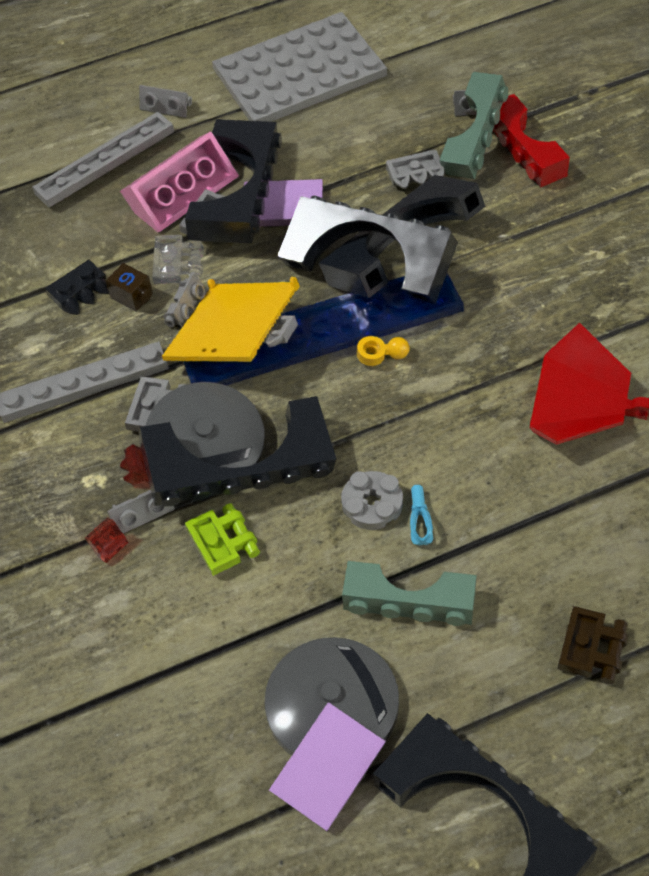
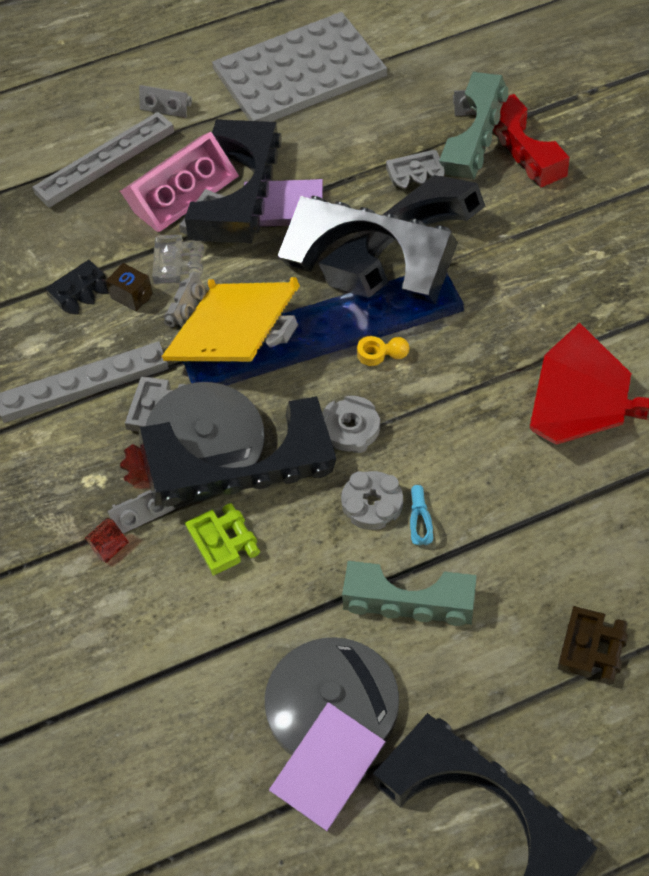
(357, 437): none -> light grey plate

